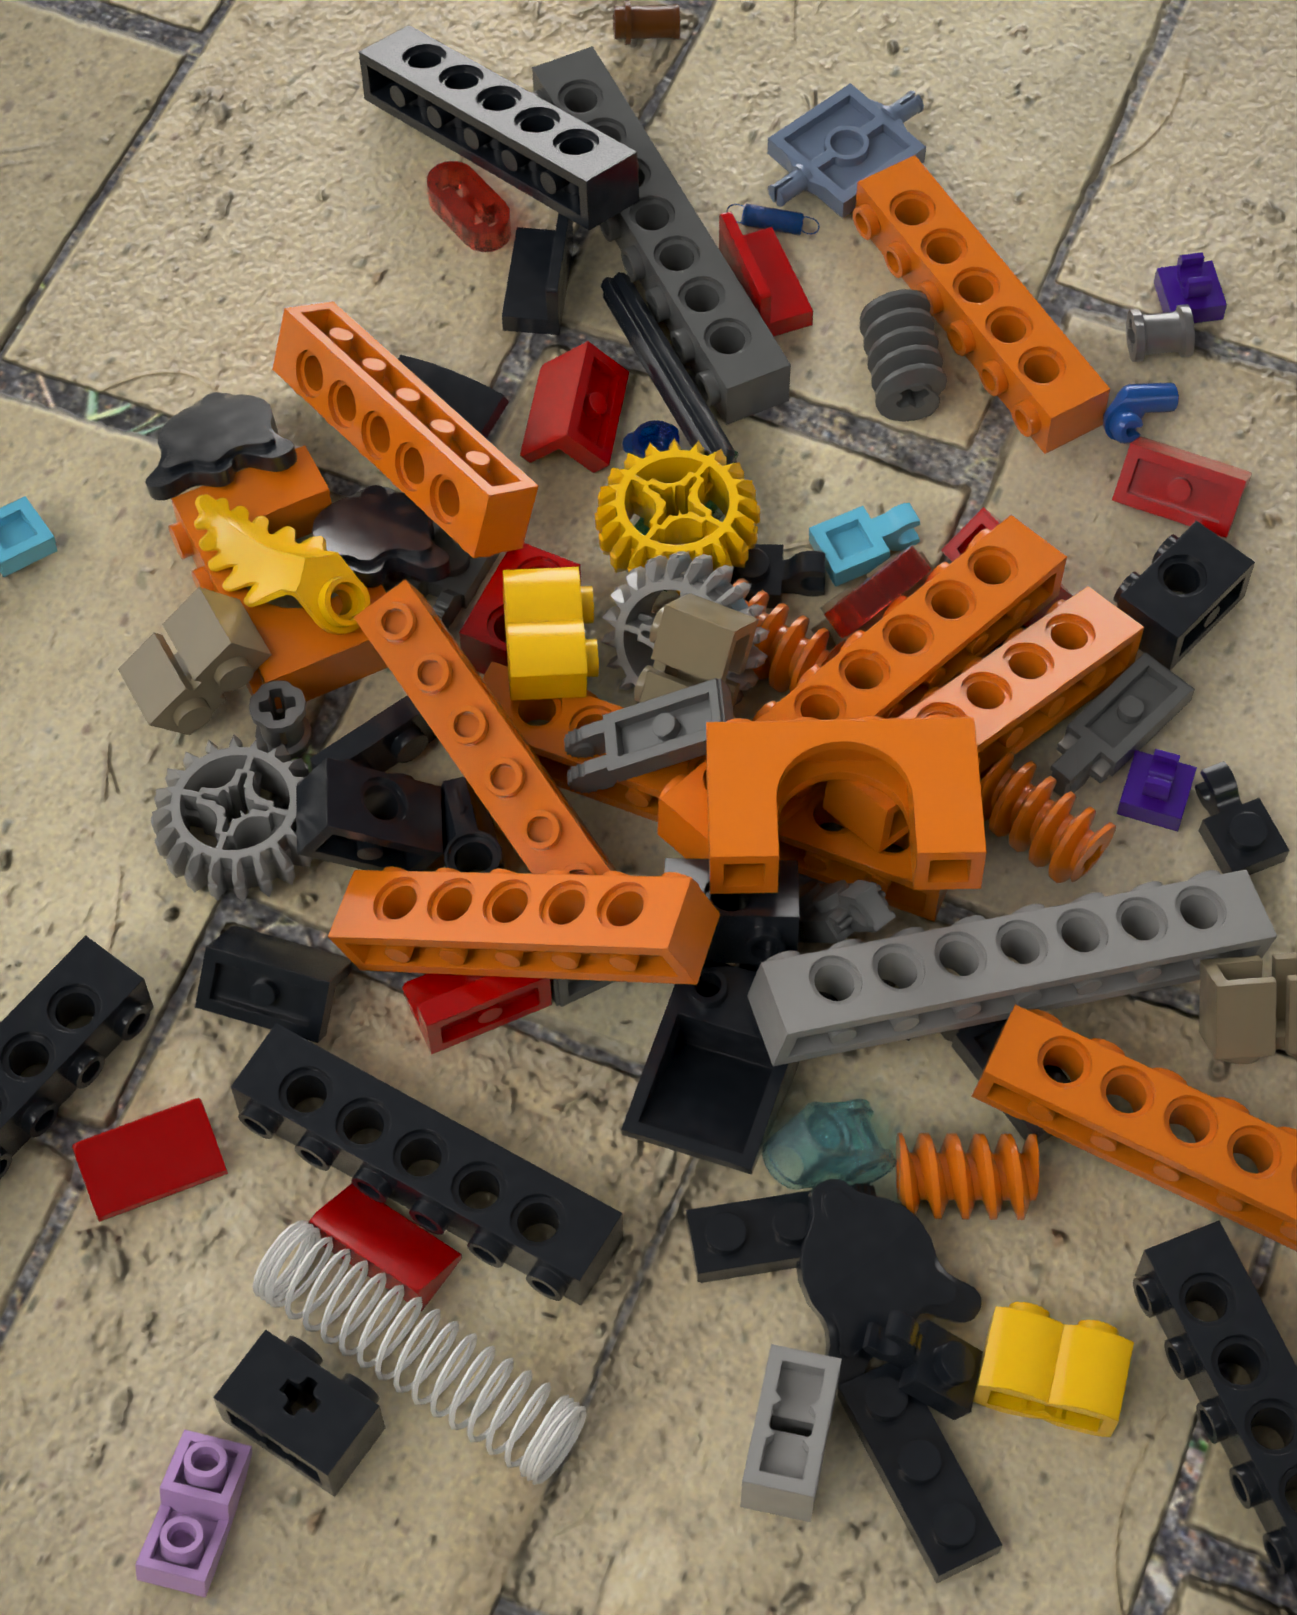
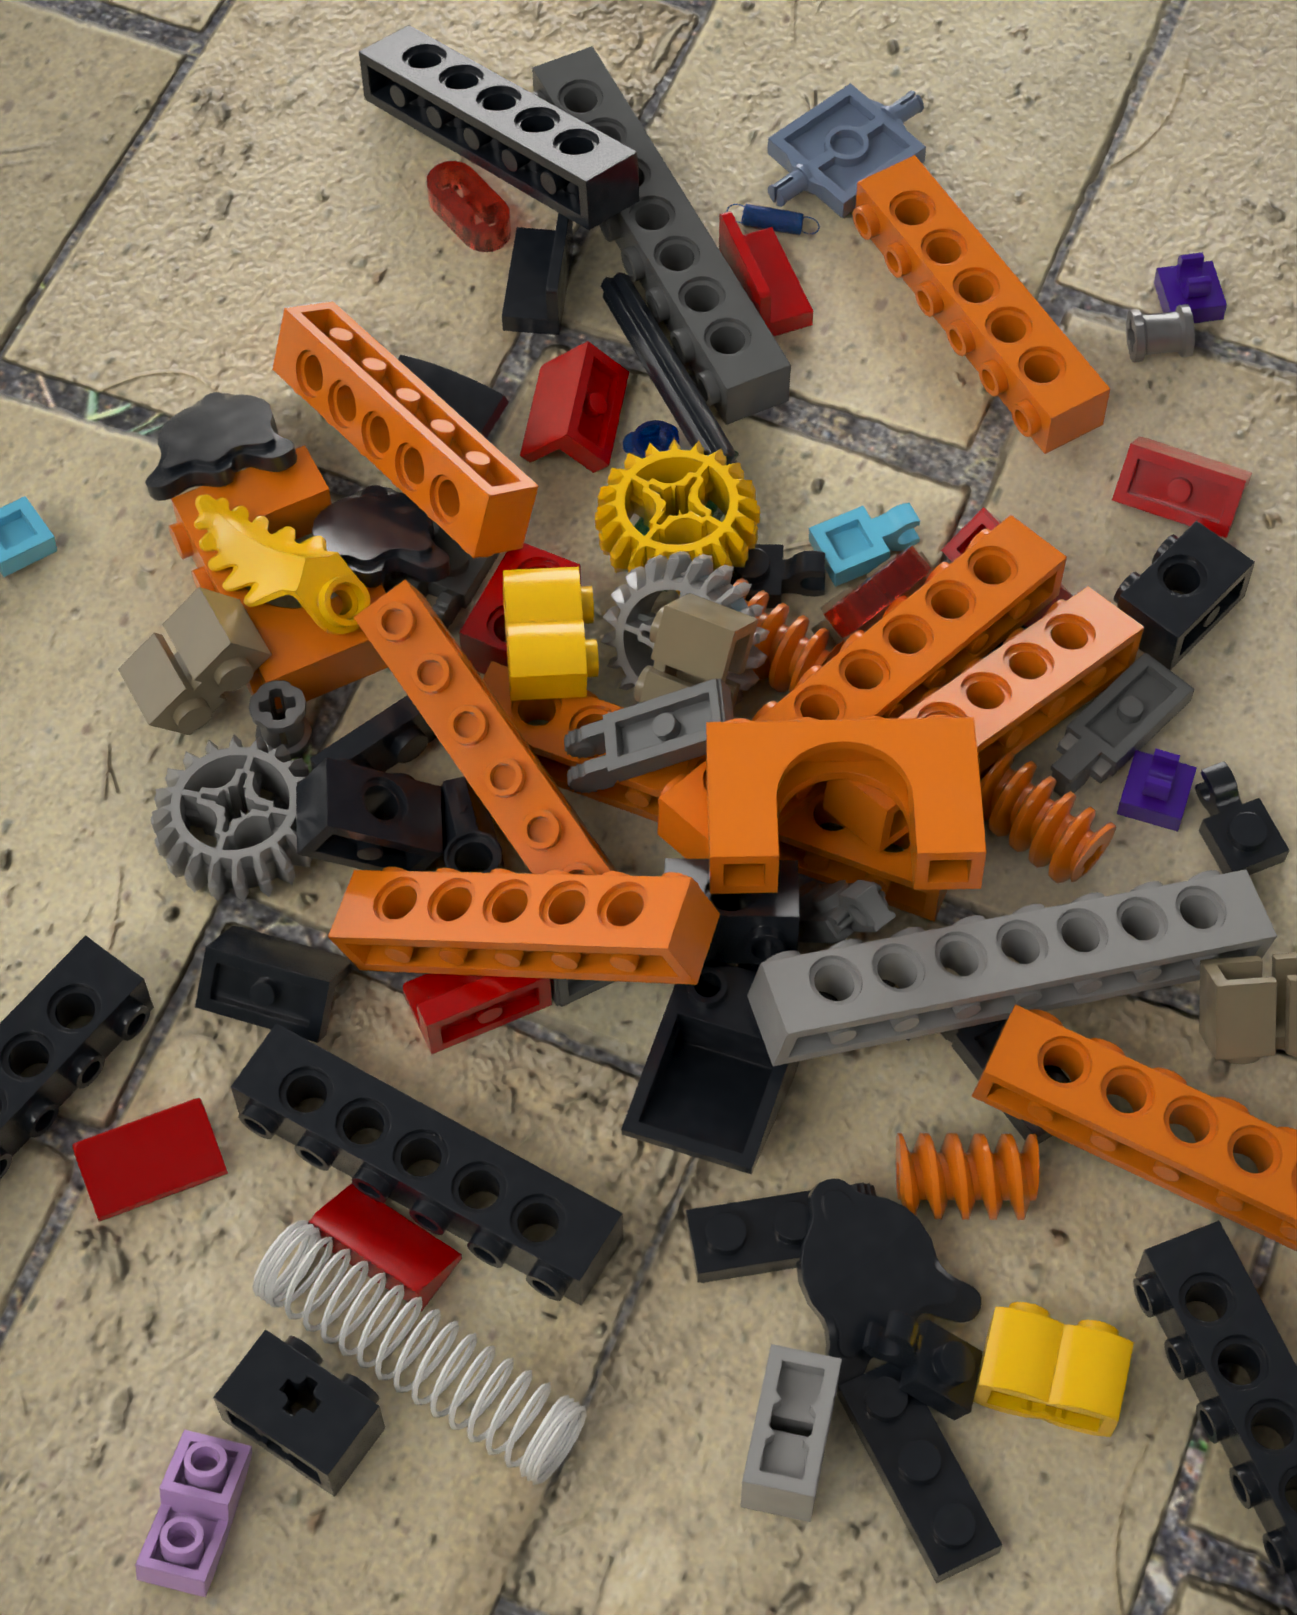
(645, 22): reddish brown pin -> none
(826, 1144): clear light blue piece -> none
(903, 355): dark grey piece -> none
(1132, 403): blue arm -> none

